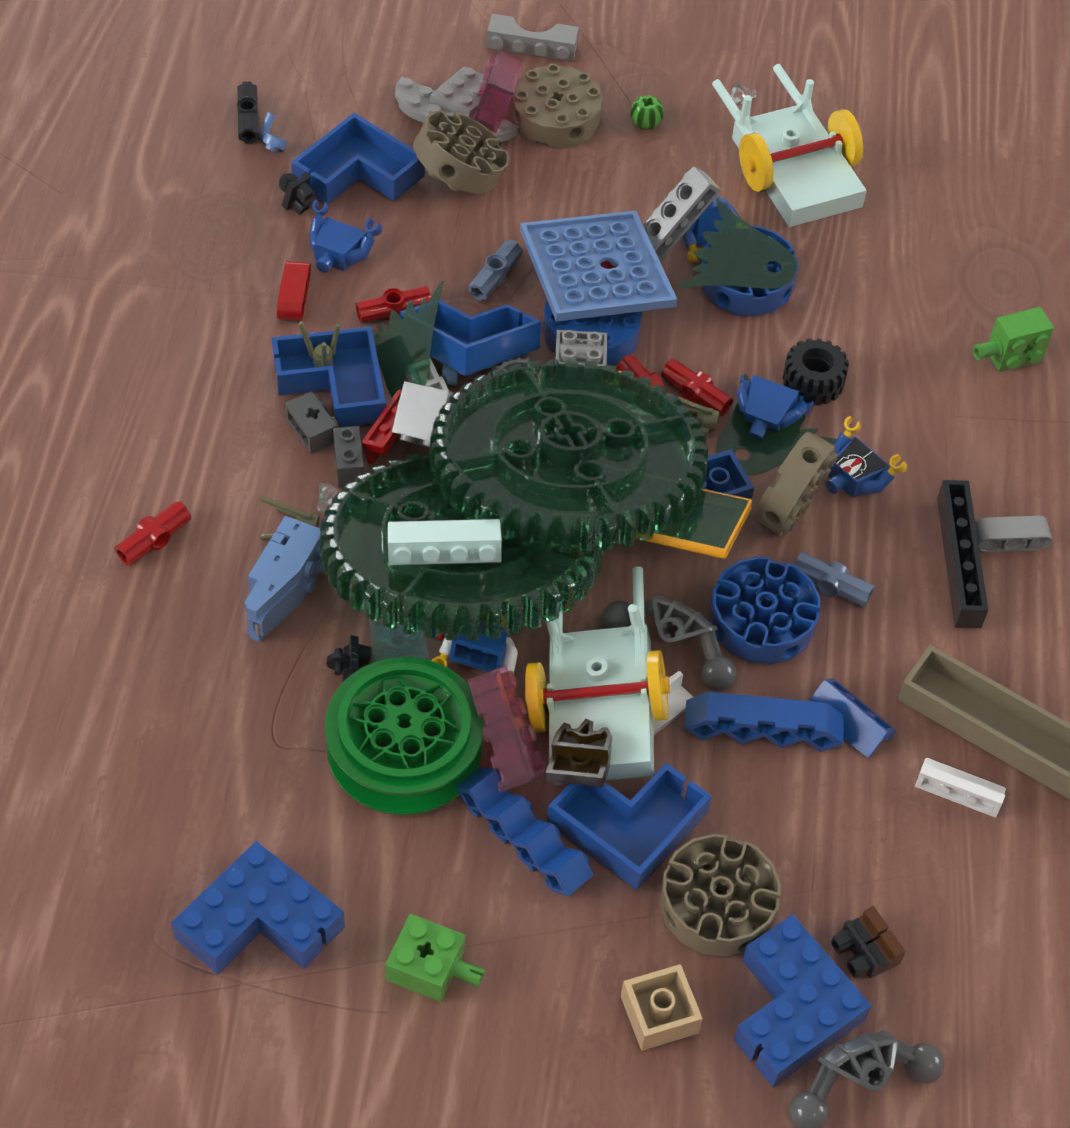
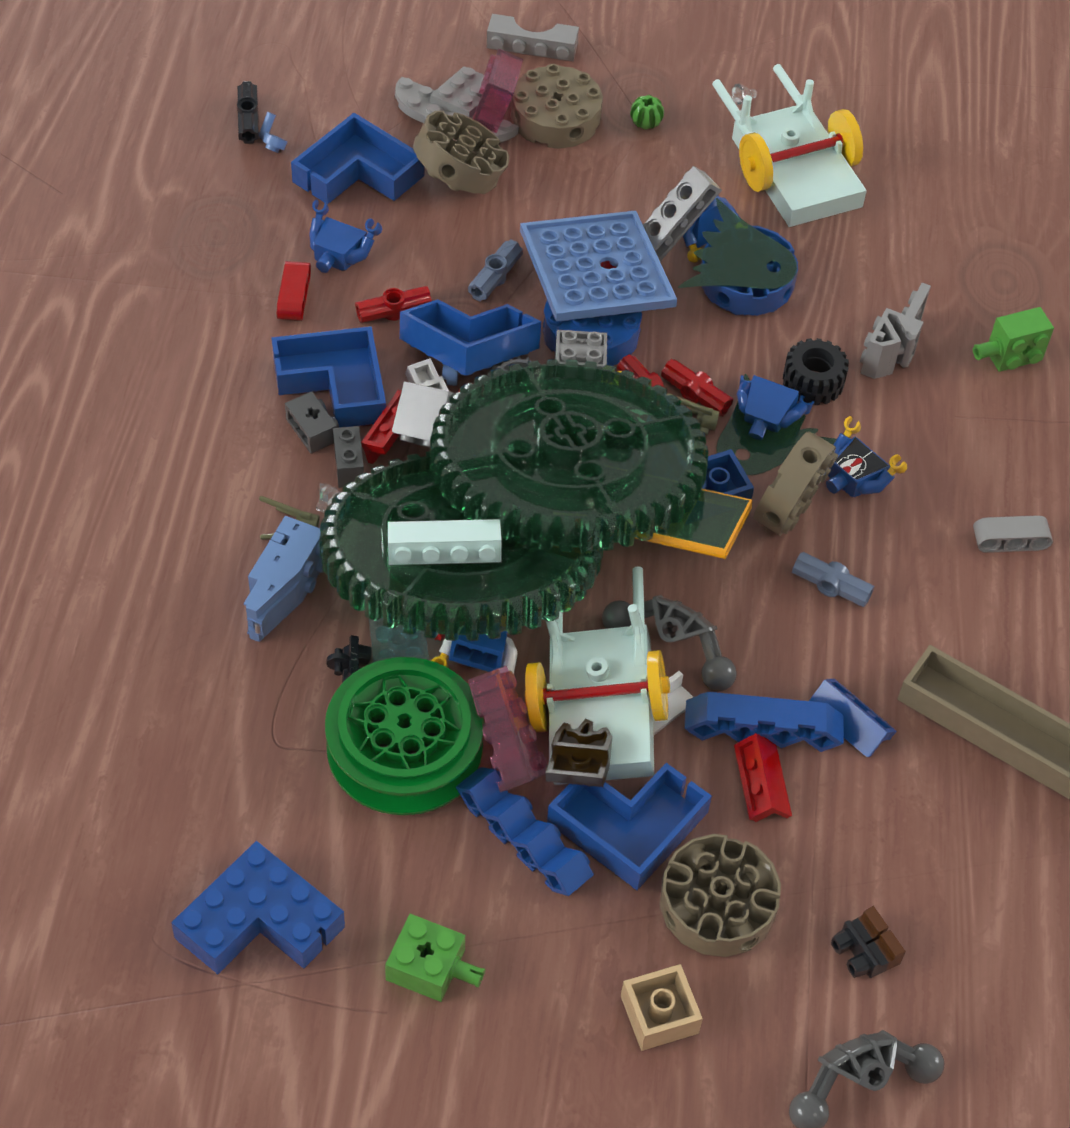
(153, 533): red piece -> none
(296, 192): black hips -> none
(322, 354): olive plant -> none
(407, 343): clear green piece -> none
(762, 778): none -> red panel
(764, 610): blue brick -> none
(810, 1004): blue piece -> none
(894, 337): none -> light grey piece
(961, 787): white panel -> none
(962, 554): black brick -> none

